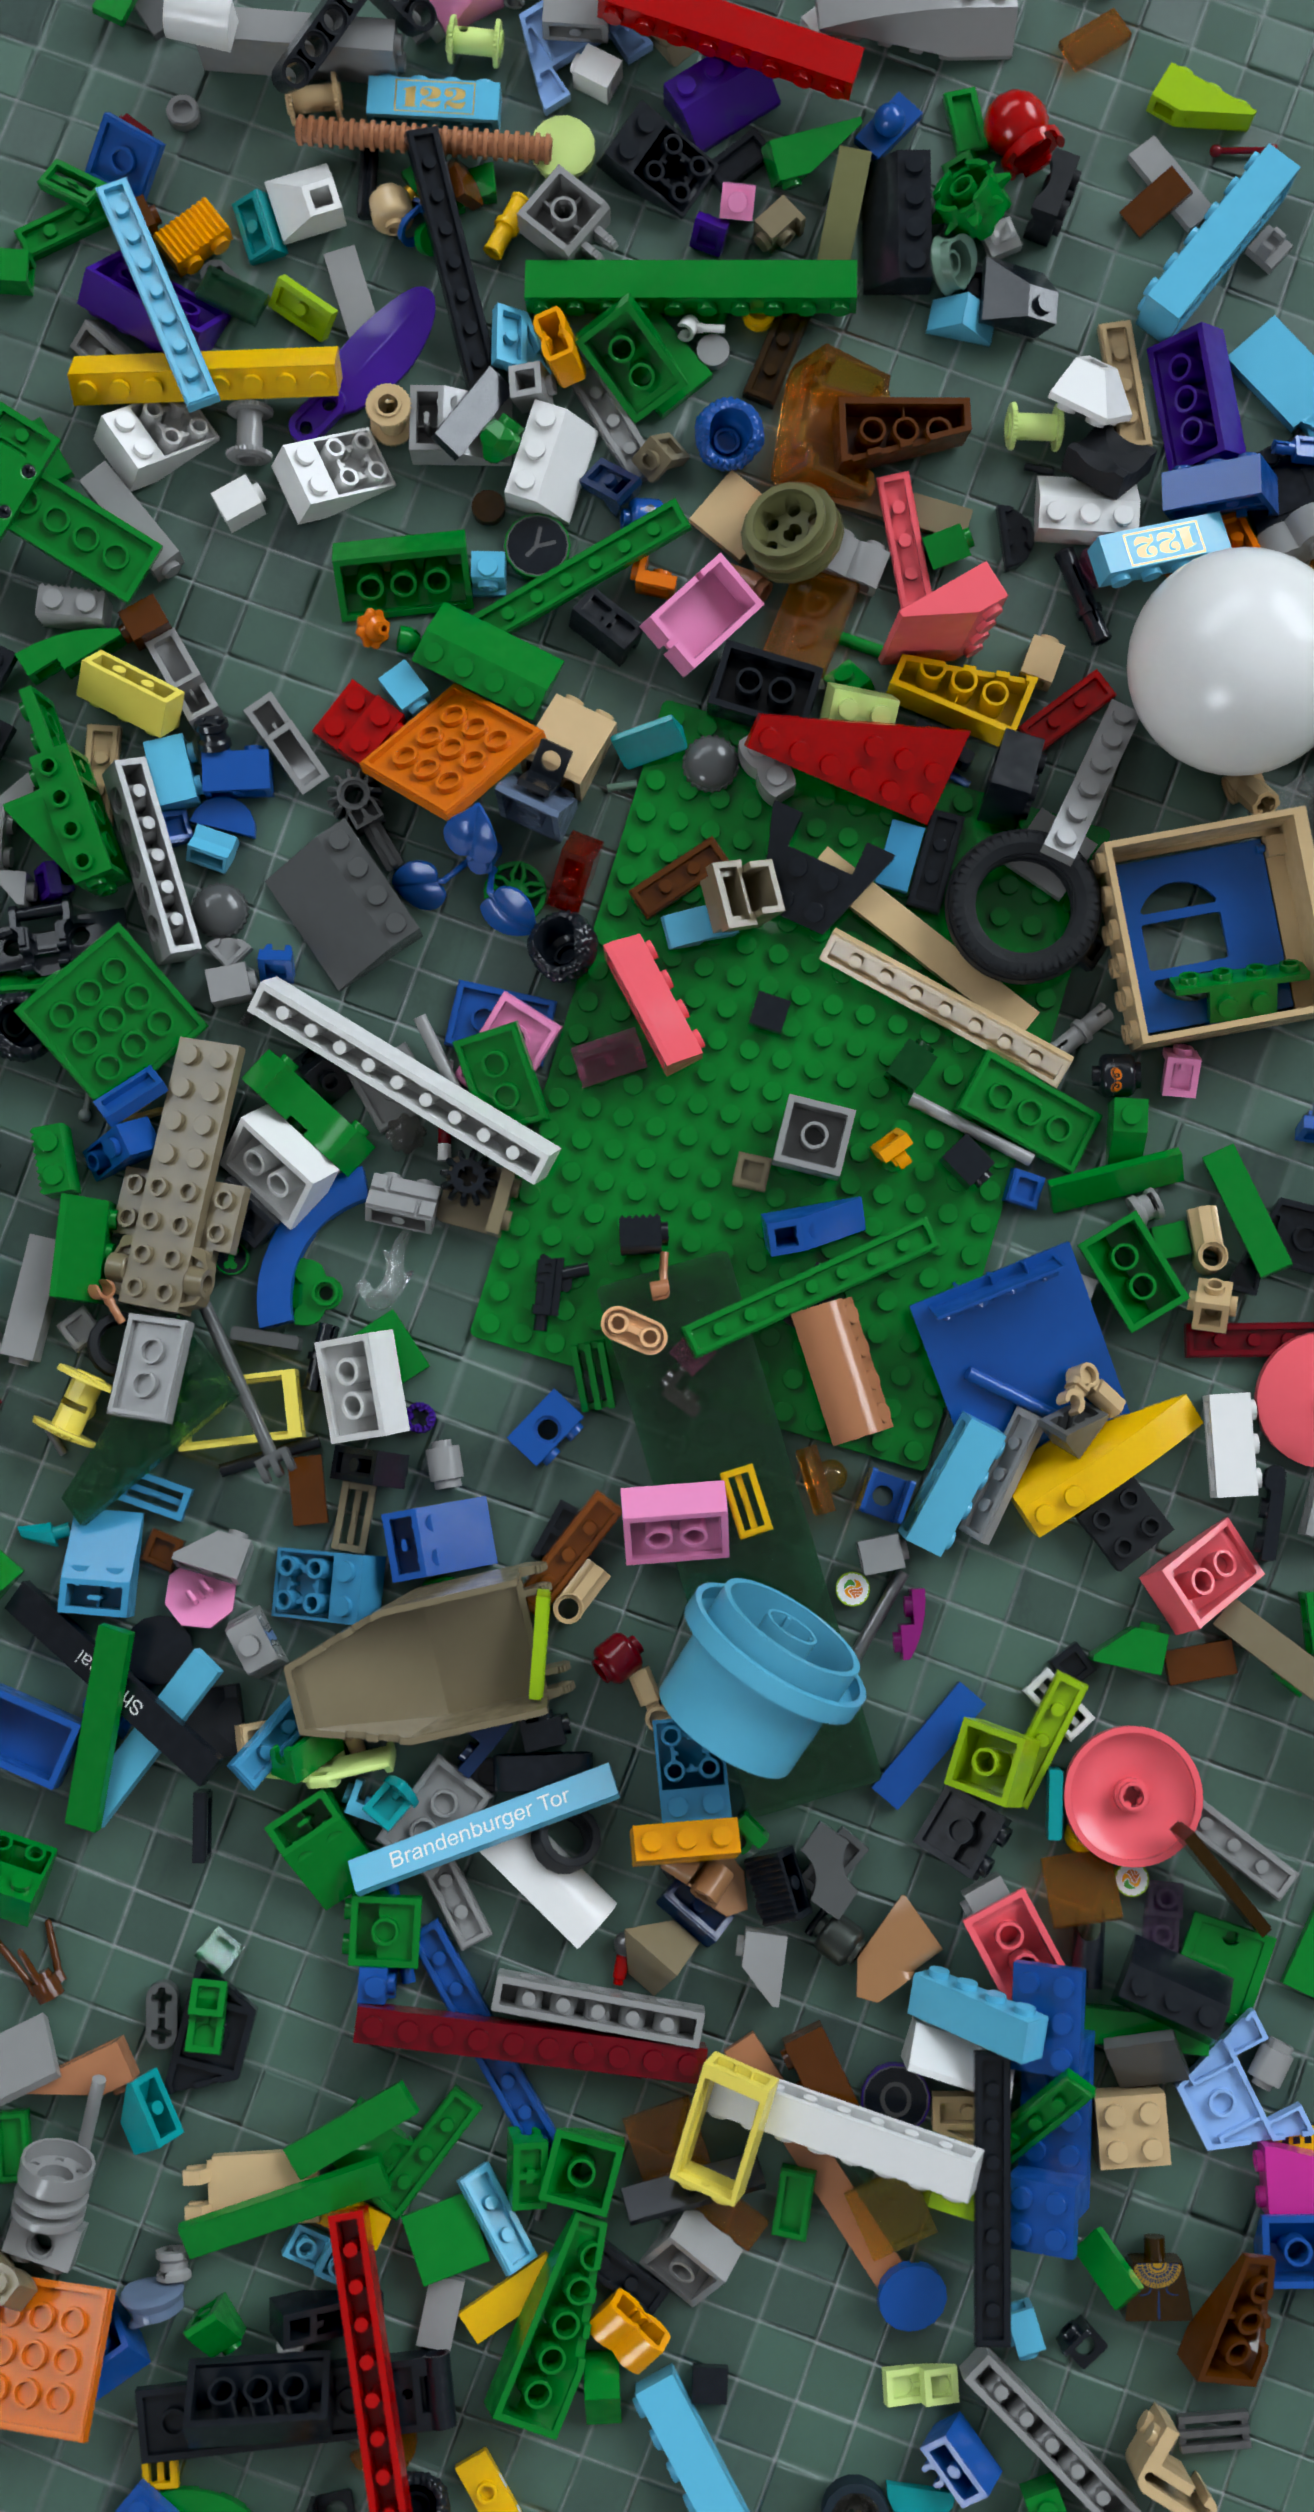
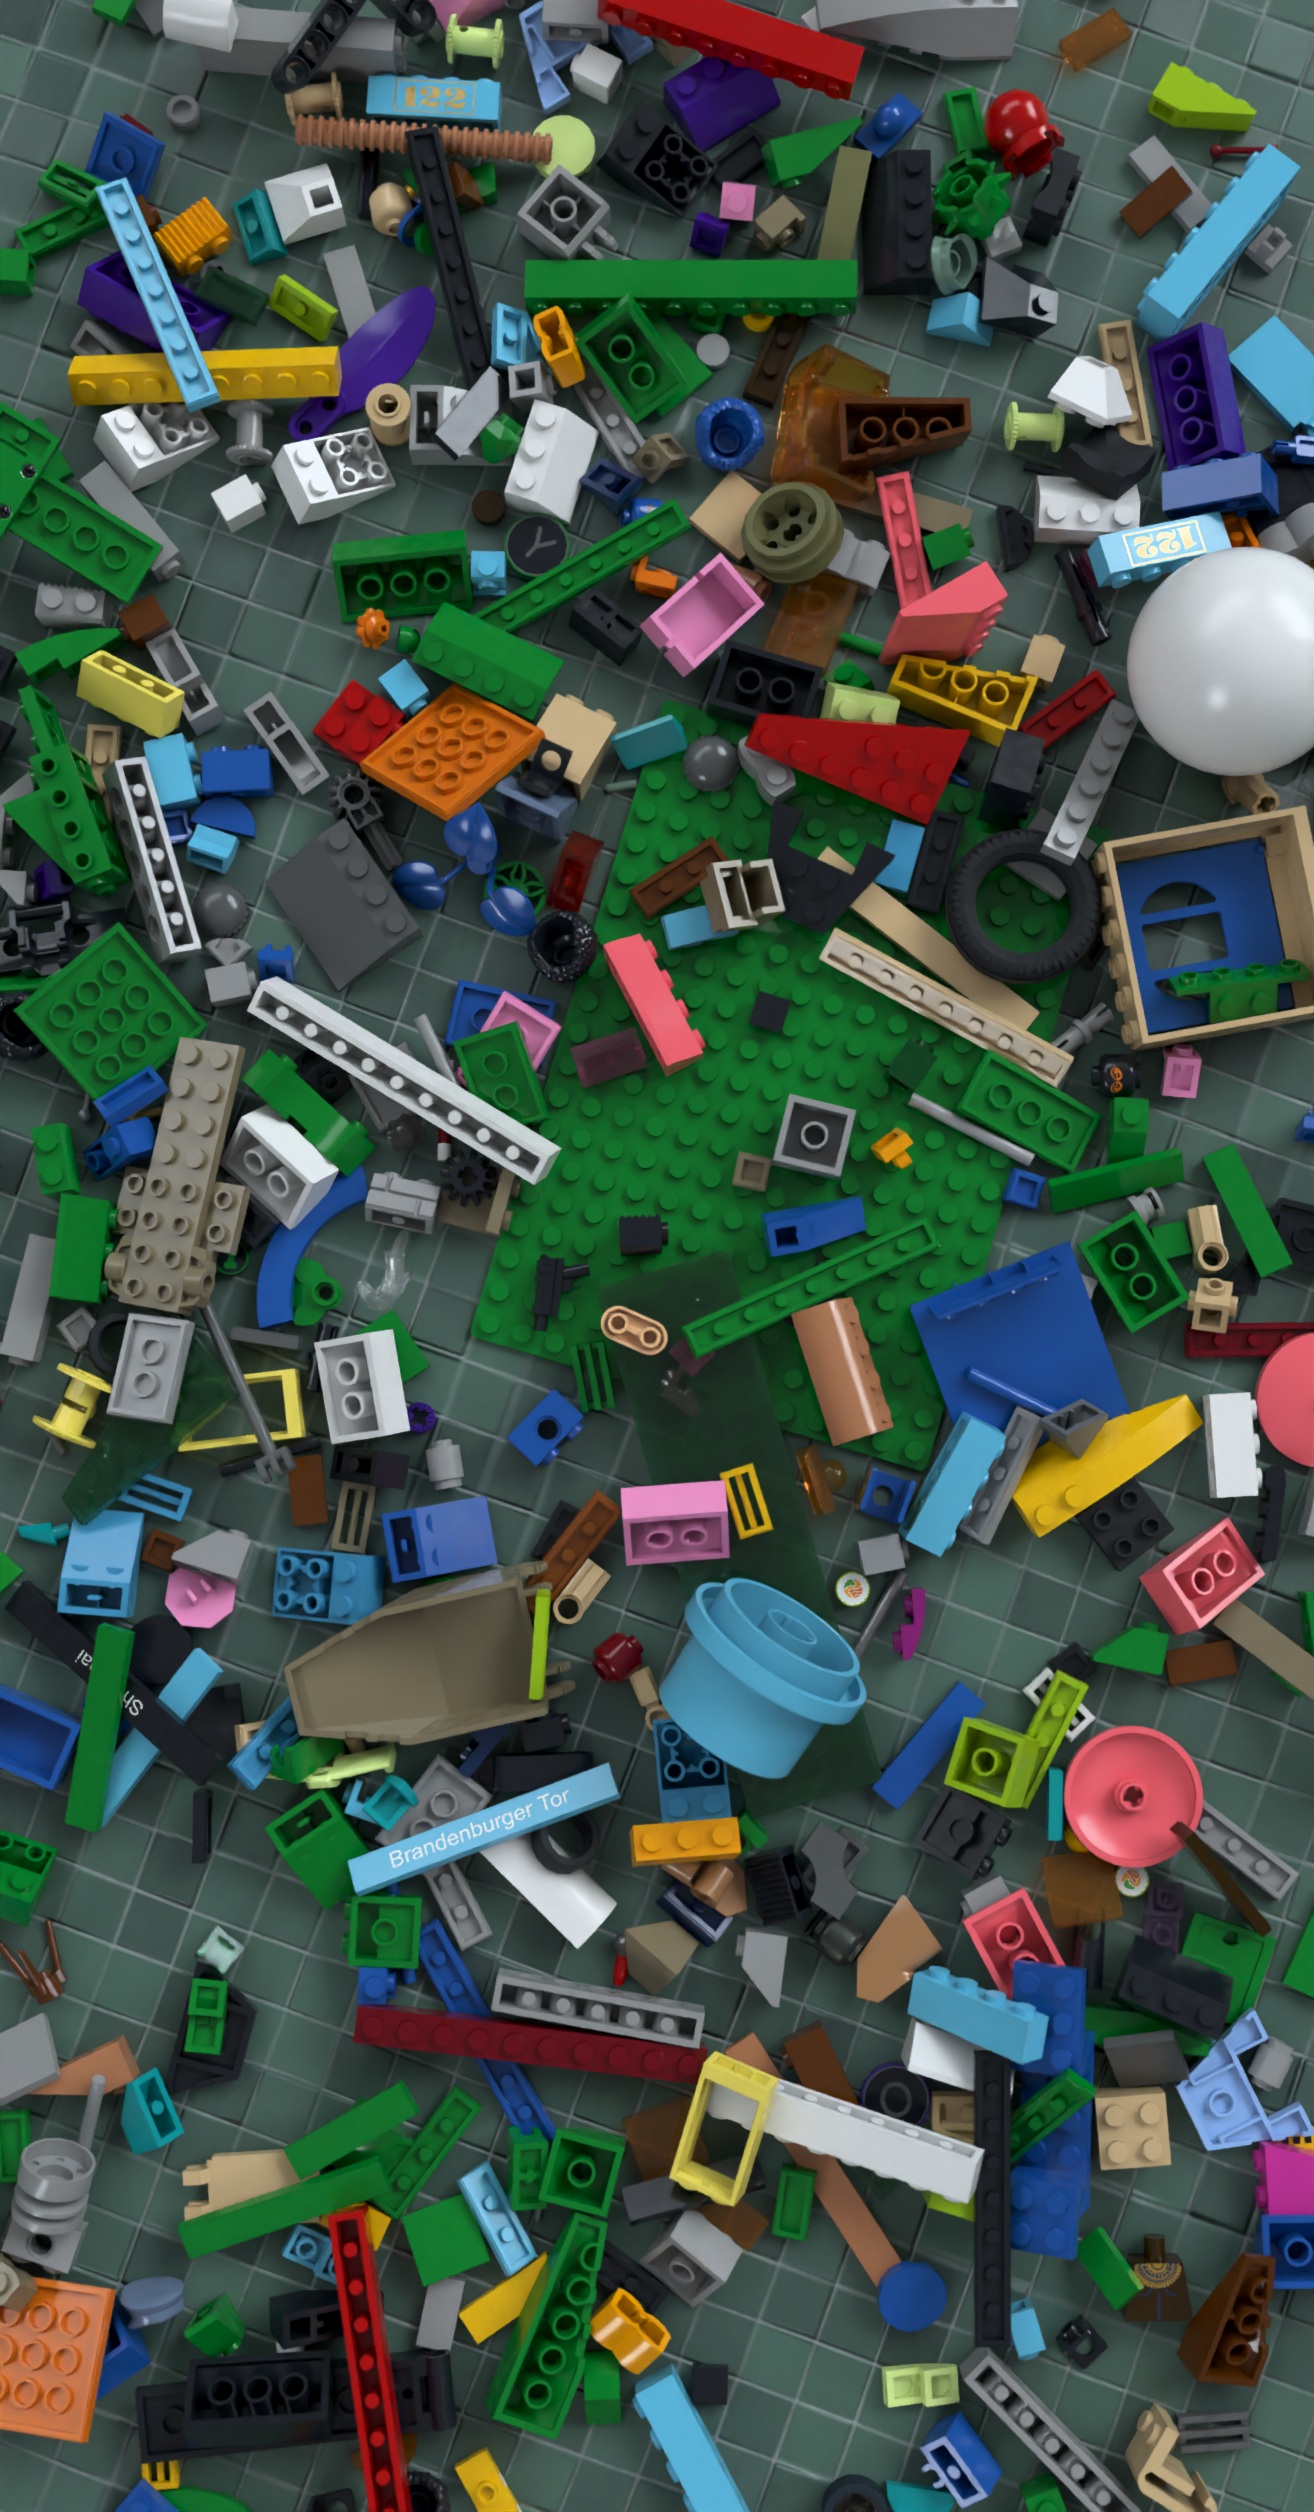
(106, 1295): nougat hand -> none
(154, 2014): dark grey beam -> none
(173, 2264): light grey wheel -> none
(213, 734): black wheel -> none
(255, 1643): light grey torso -> none
(505, 227): yellow pin -> none
(660, 1289): nougat hand -> none
(693, 327): white hand -> none
(889, 2215): clear yellow tile -> none
(968, 1162): black brick -> none
(1085, 1382): tan bar -> none

